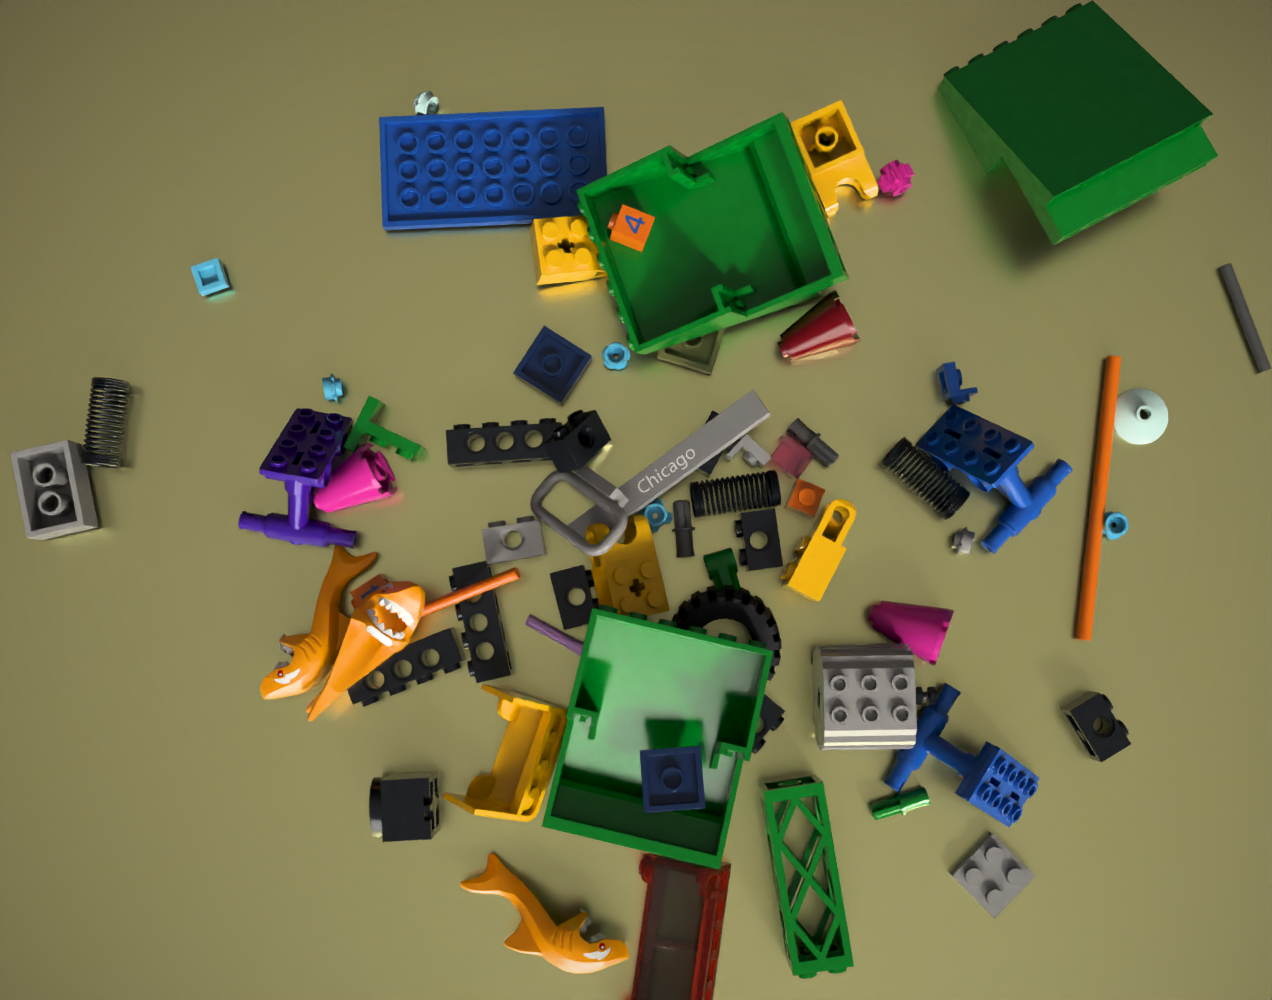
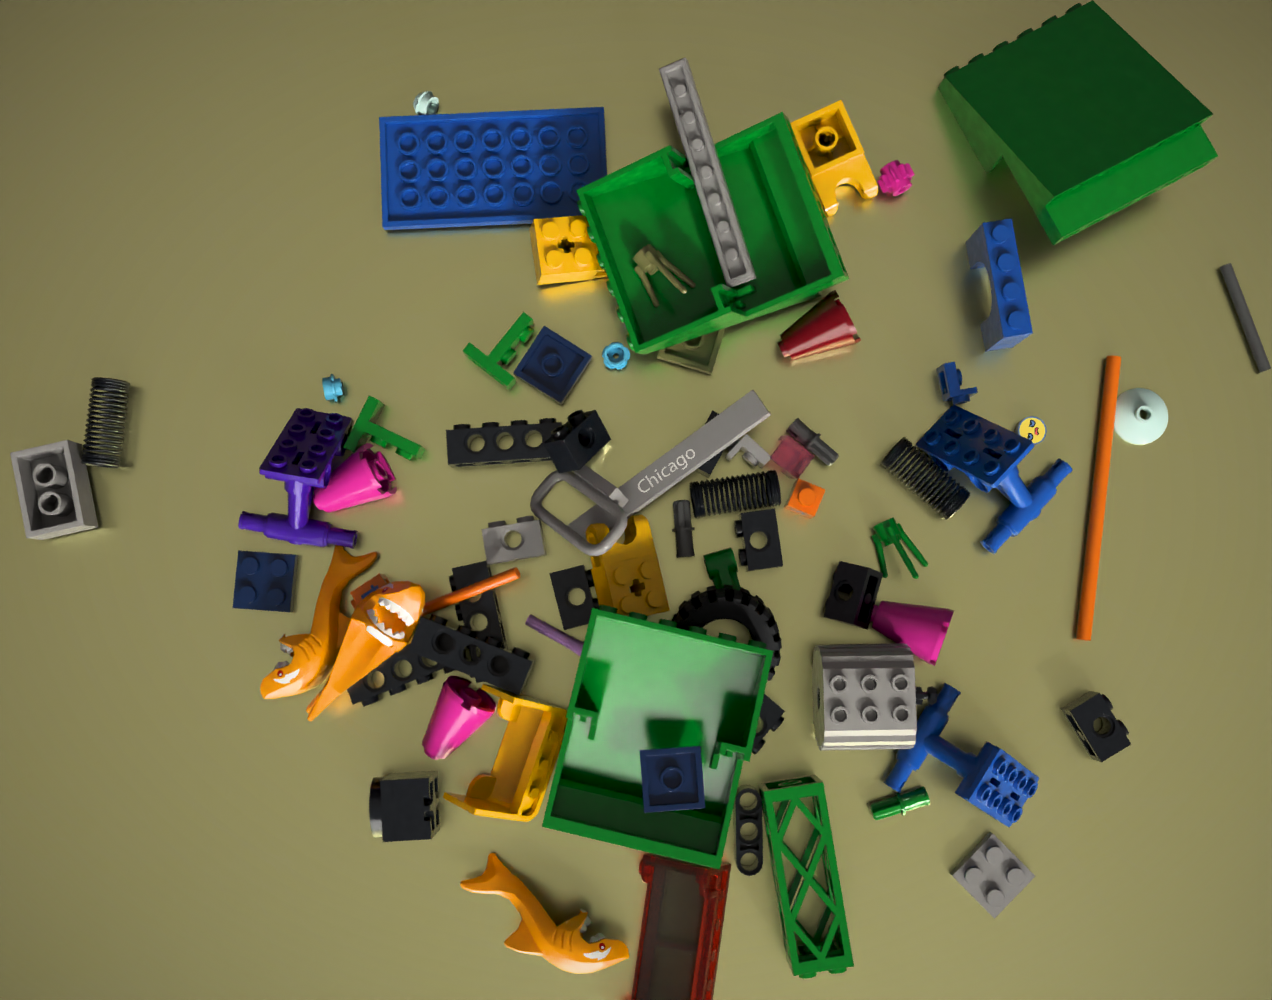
(210, 276): medium azure plate -> none
(265, 581): none -> dark blue plate
(426, 644): none -> black brick
(456, 717): none -> dark pink cone
(503, 351): none -> green bracket
(630, 227): orange brick -> none
(651, 261): none -> olive plant
(663, 515): medium azure plate -> none
(707, 173): none -> light grey tile
(752, 843): none -> black beam
(819, 552): yellow brick -> none
(865, 587): none -> black brick
(889, 533): none -> green plant
(964, 541): light grey plate -> none
(996, 249): none -> blue arch
(1032, 429): none -> light yellow tile
(1121, 525): medium azure plate -> none

